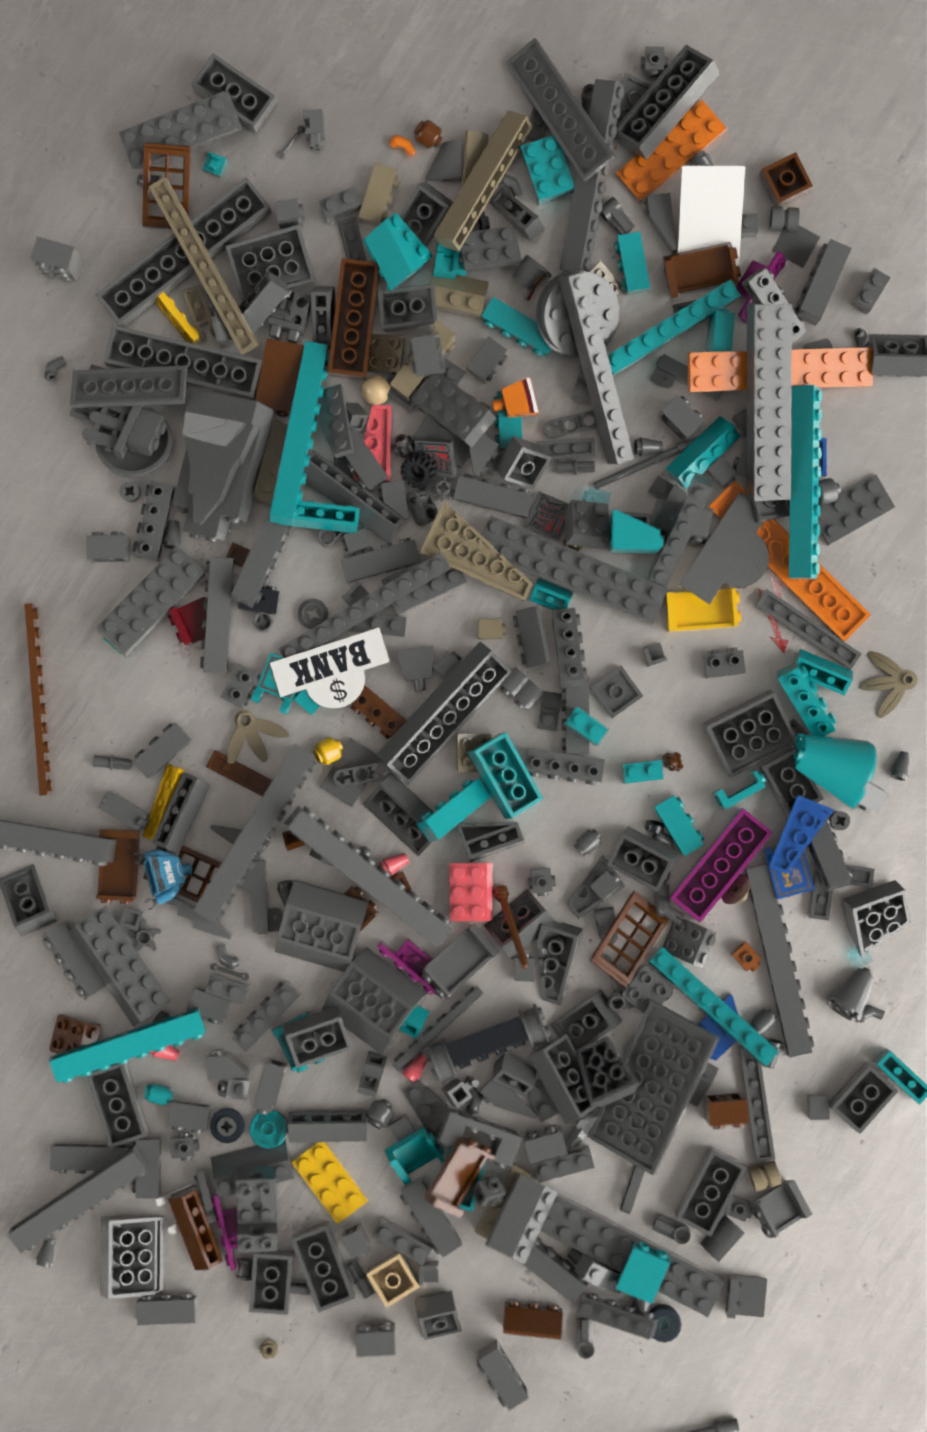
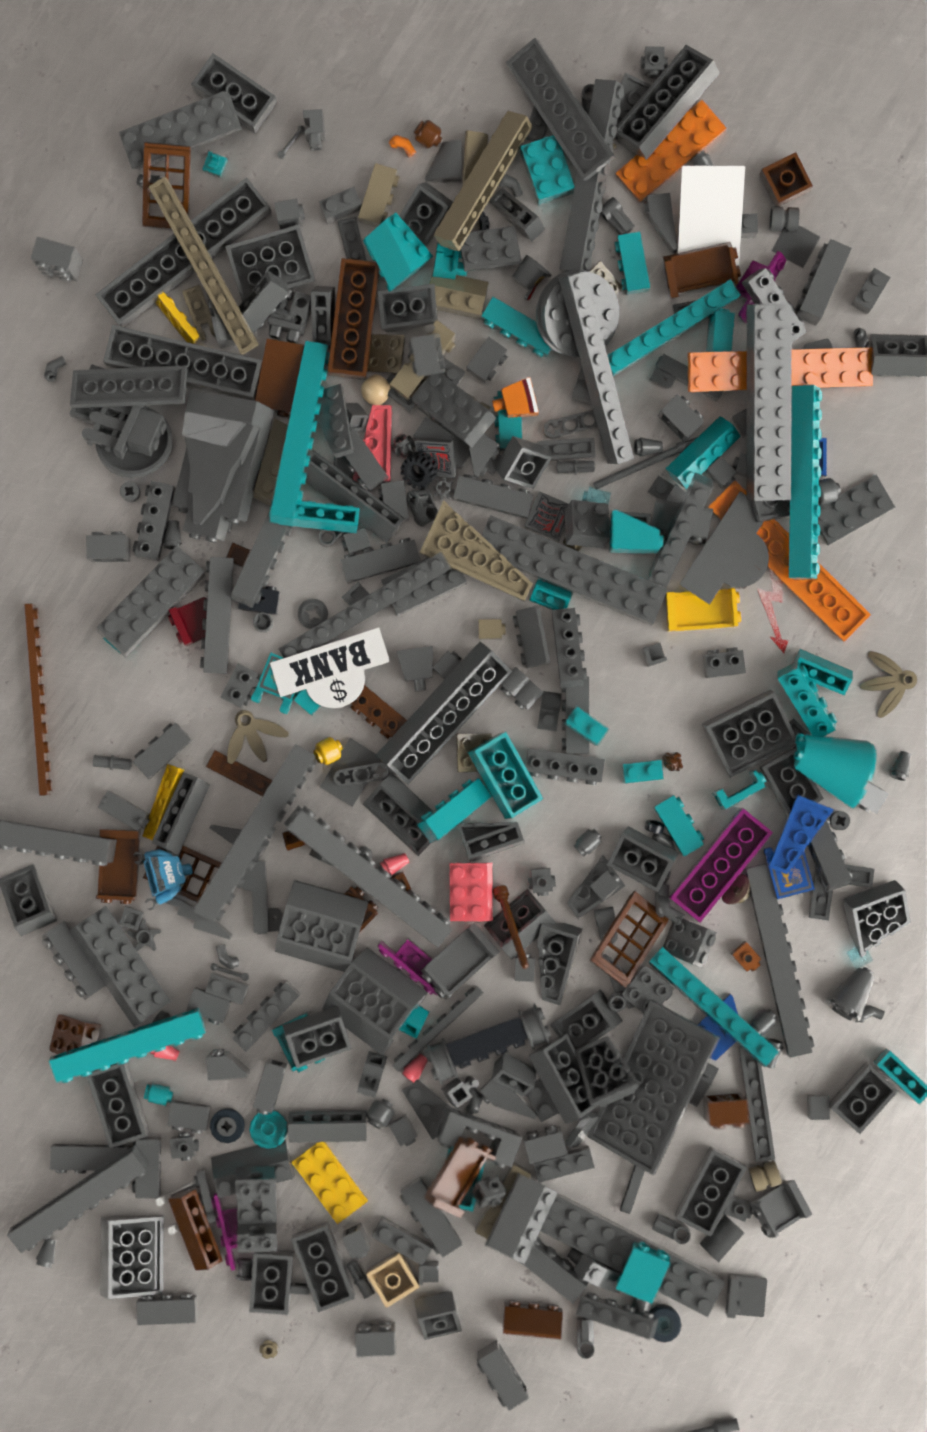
(233, 1088): dark grey bracket -> none
(284, 889): dark grey cone -> none
(388, 625): dark grey plate -> none
(413, 1153): teal panel -> none
(616, 691): dark grey plate -> none
(808, 629): dark grey plate -> none

